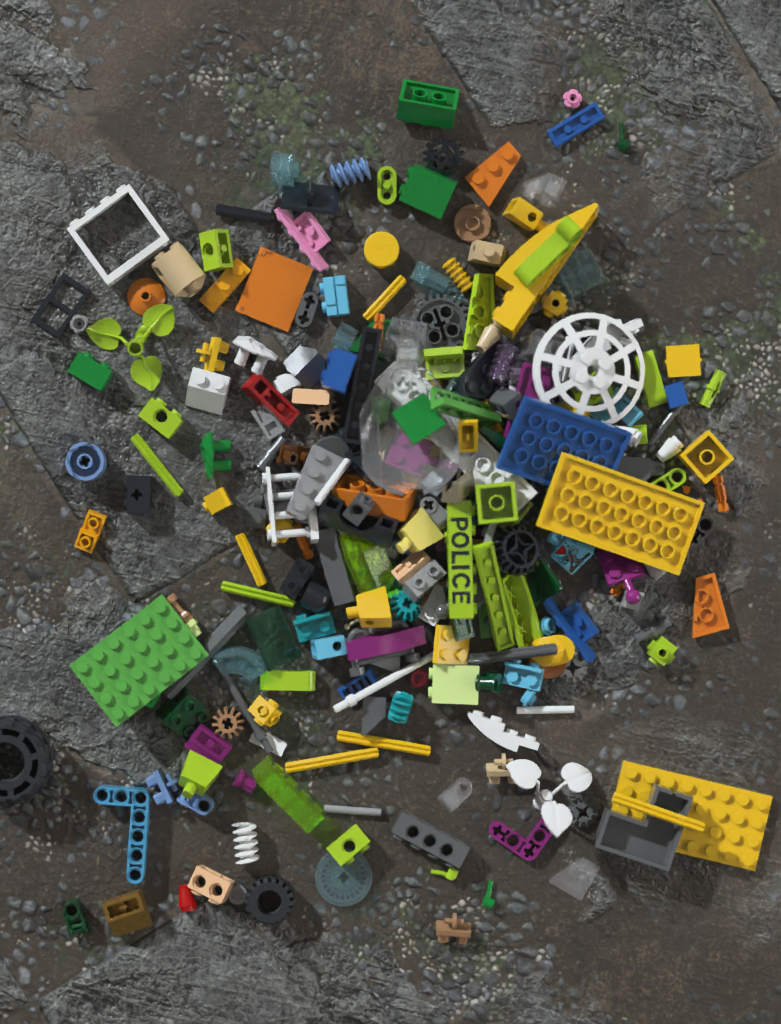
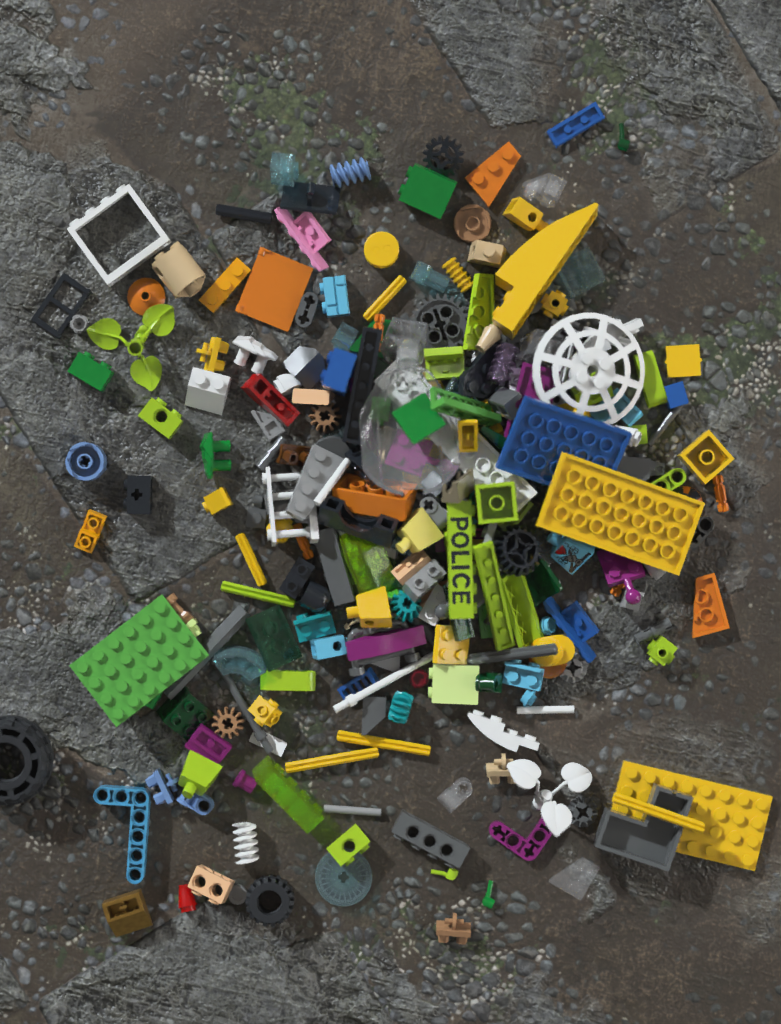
(77, 921): dark green piece -> none
(157, 465): lime axle -> none
(216, 250): lime brick -> none
(356, 514): dark grey brick -> none
(386, 186): lime plate -> none
(427, 104): green slope -> none
(564, 237): lime beam -> none
(572, 103): bright pink plate -> none
(669, 449): white cone -> none
(713, 388): lime pin -> none

